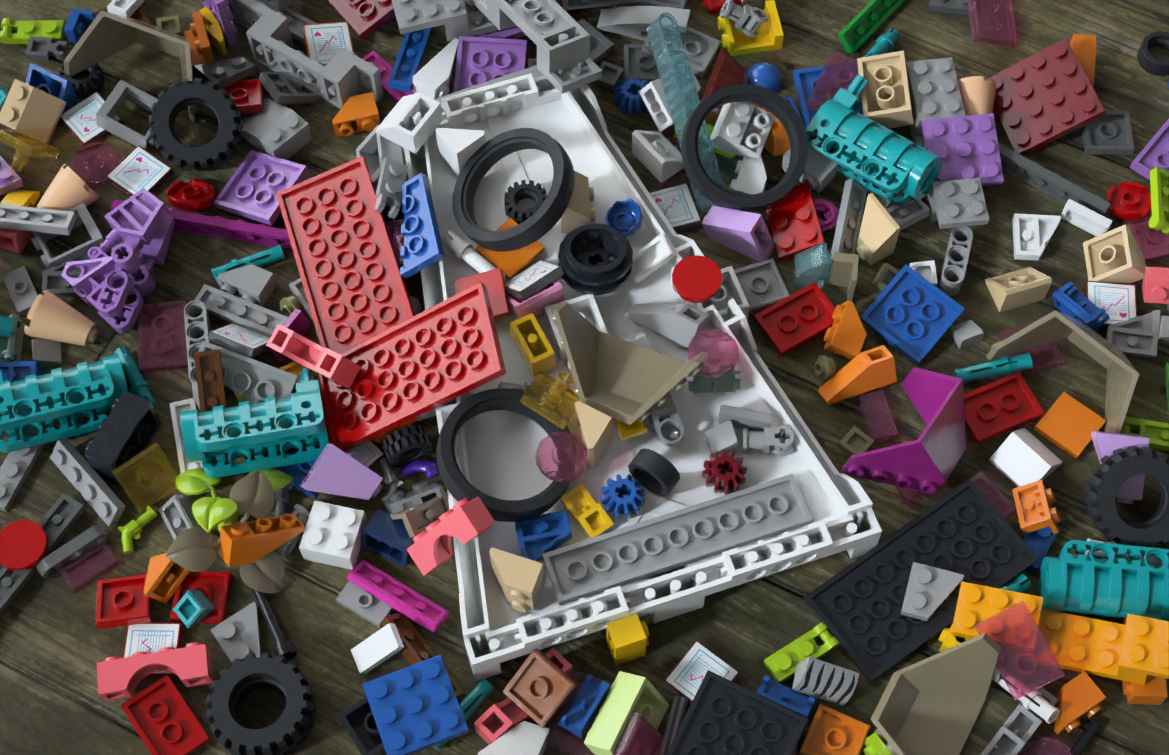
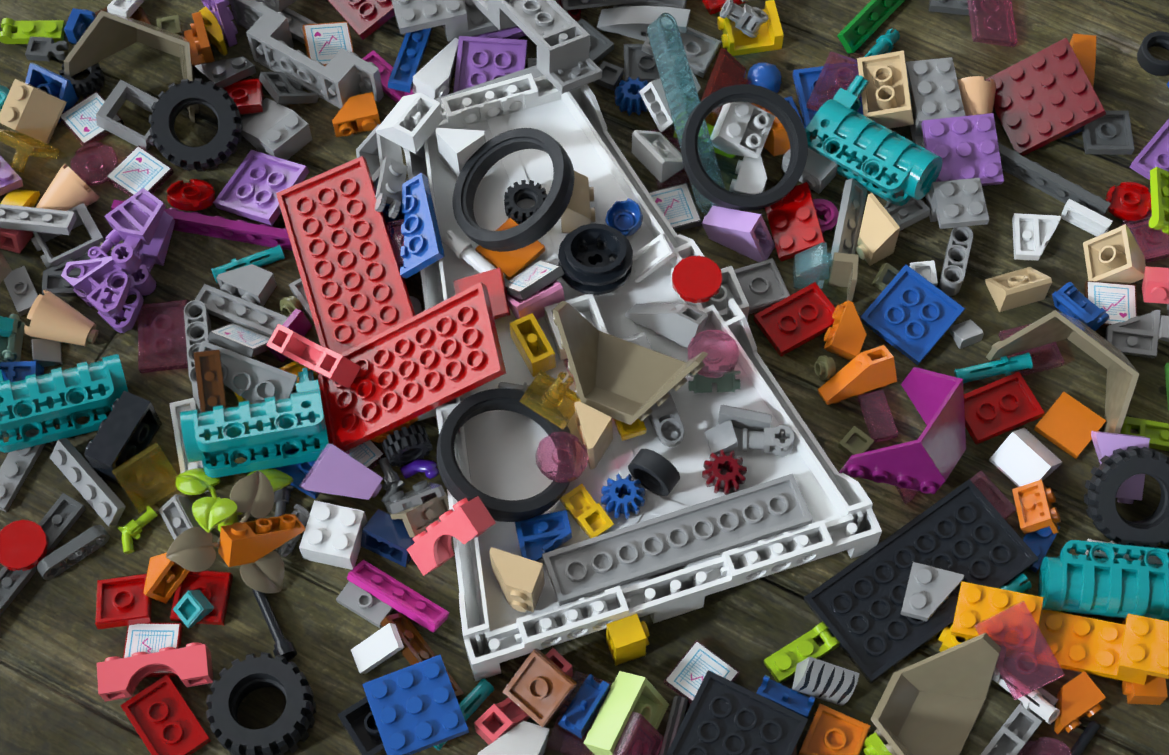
(89, 567): clear pink tile -> none
(137, 384): teal pin -> none
(240, 634): light grey wing -> none

